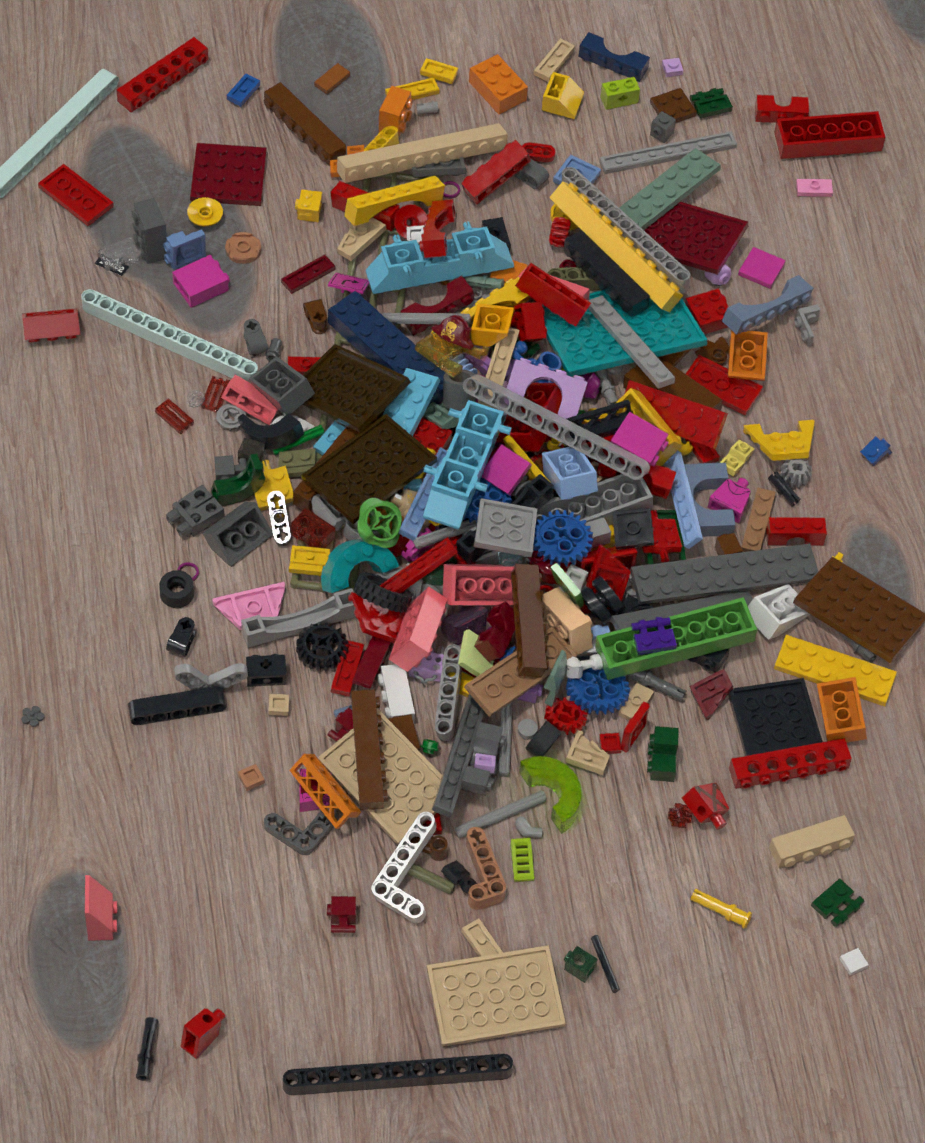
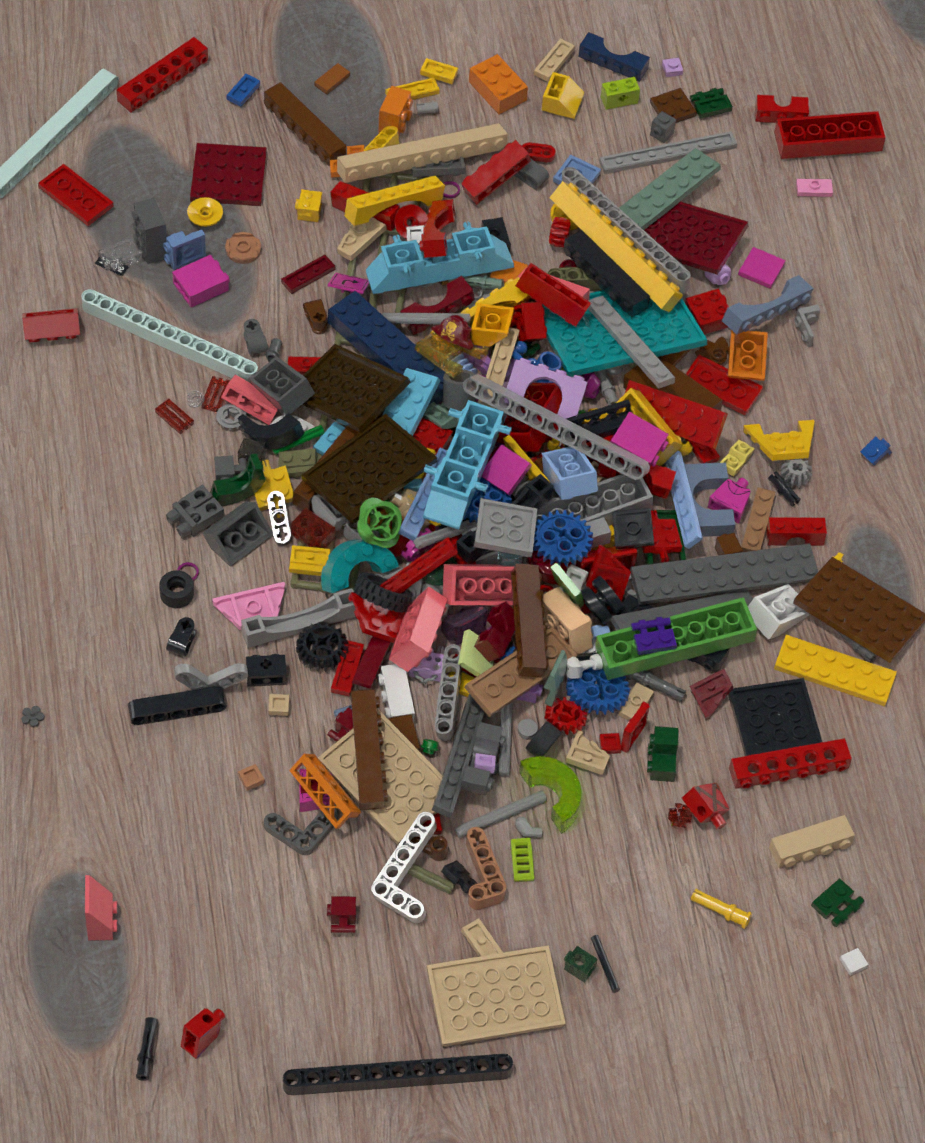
(842, 710): orange brick -> none

